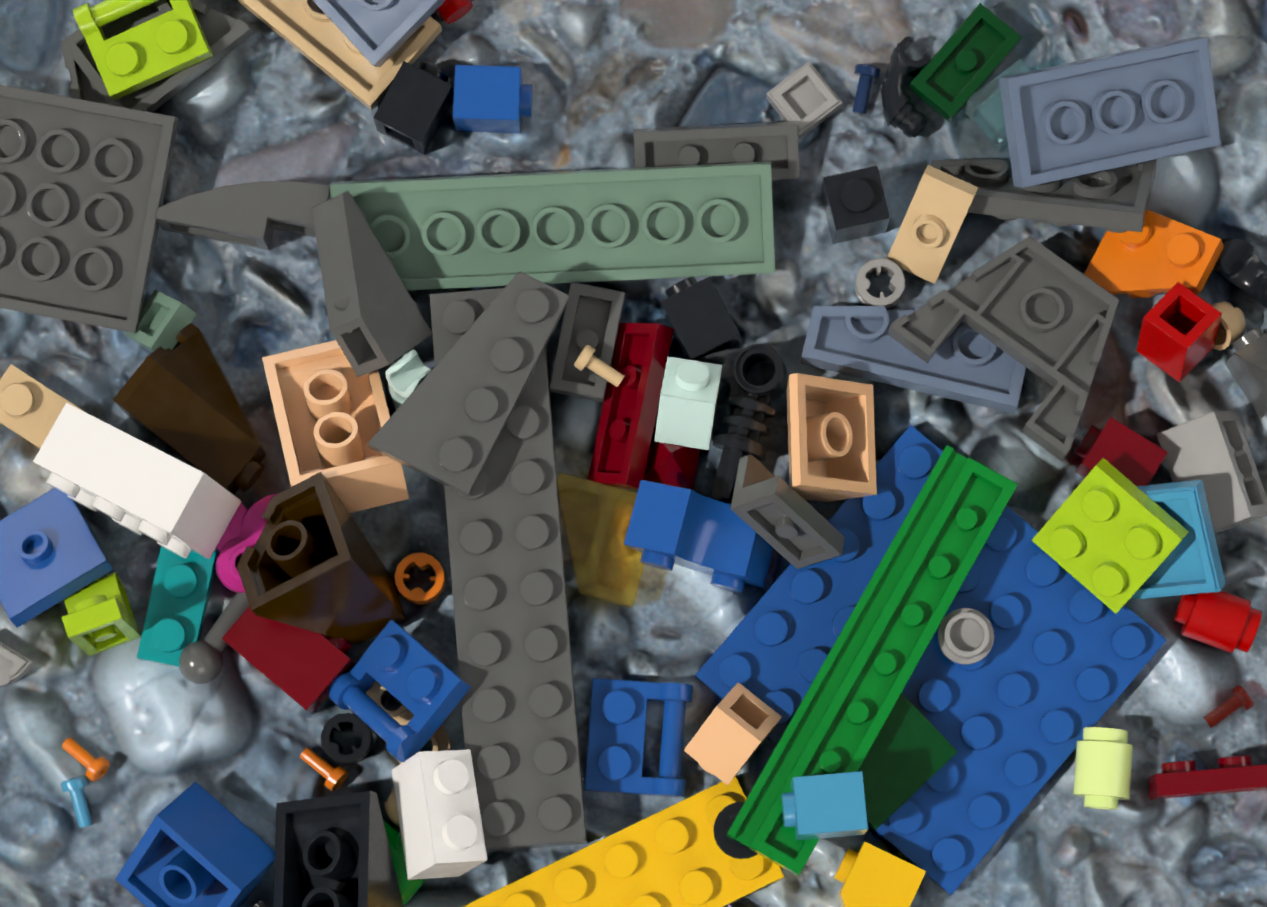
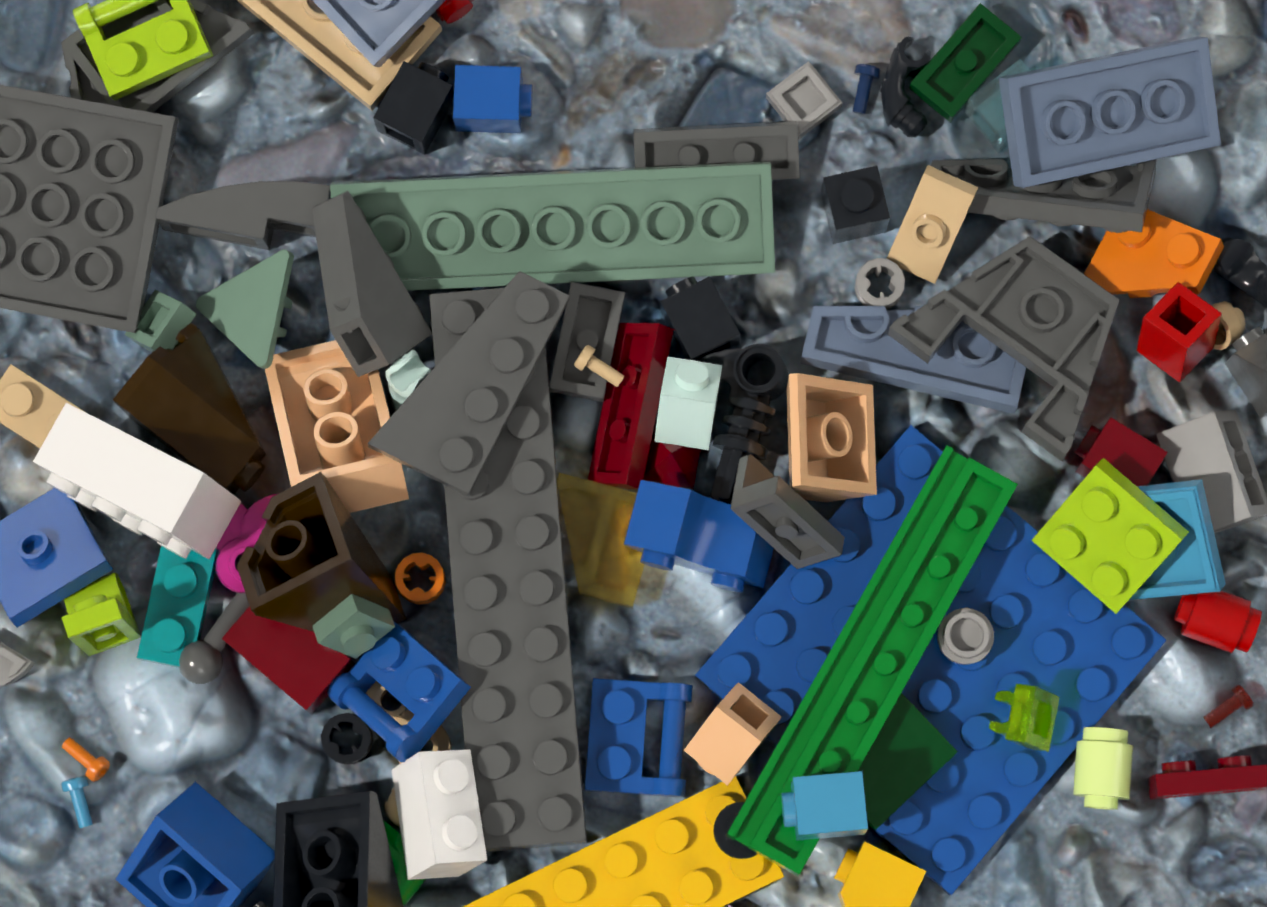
(252, 306): none -> sand green piece
(333, 776): orange piece -> none
(353, 626): none -> sand green plate
(1030, 717): none -> clear neon green tile

